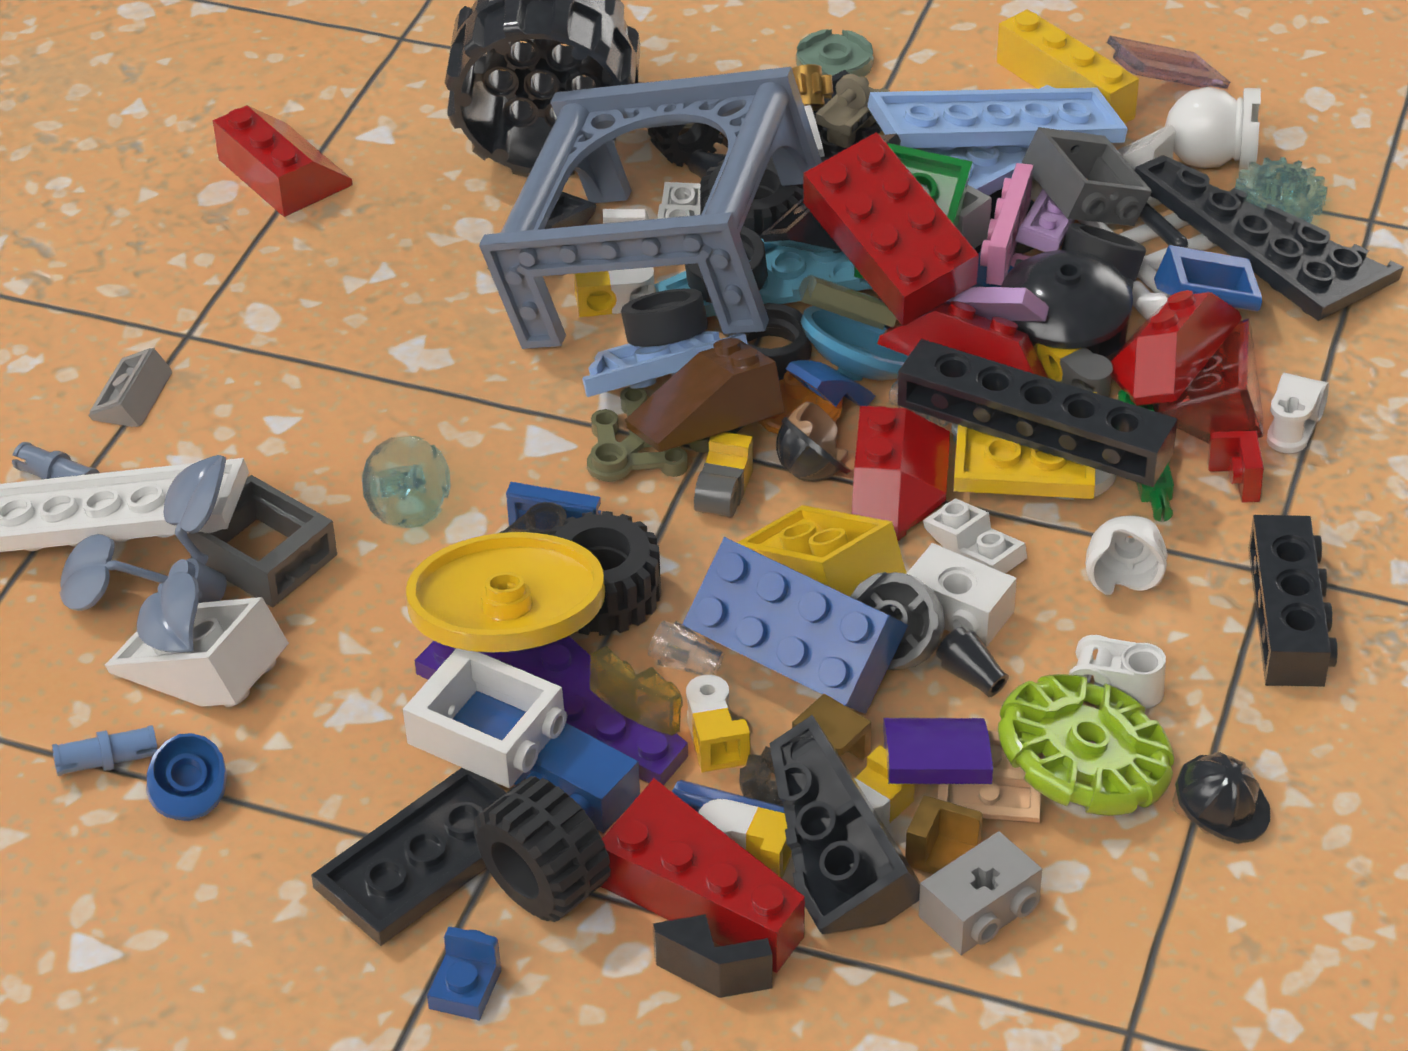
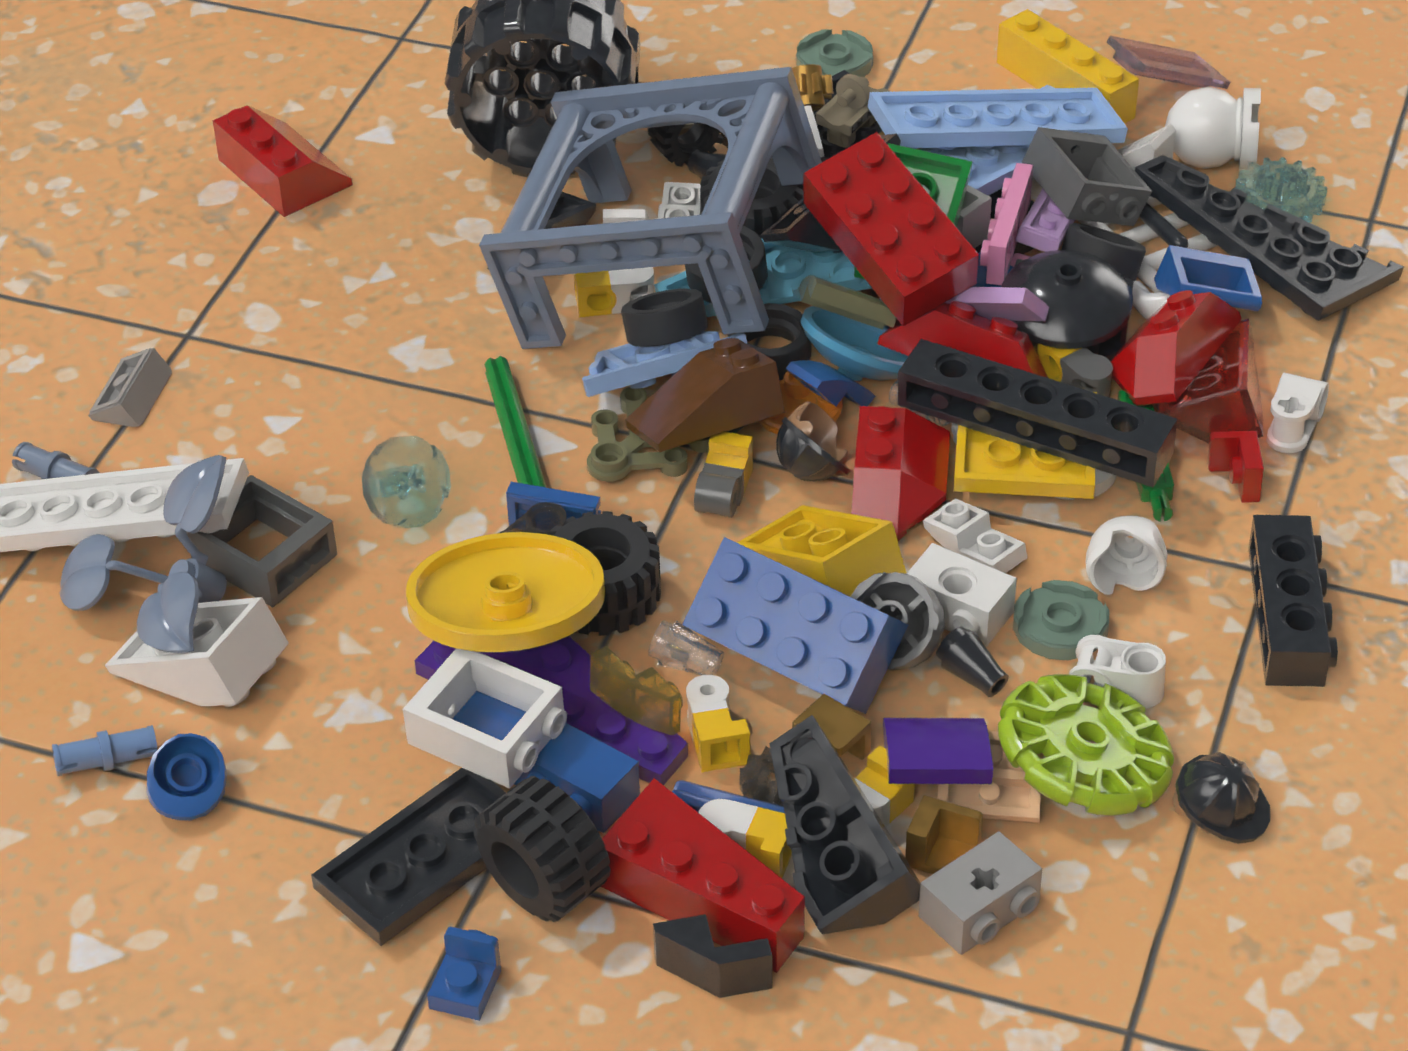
(513, 422): none -> green axle
(1058, 617): none -> sand green tile

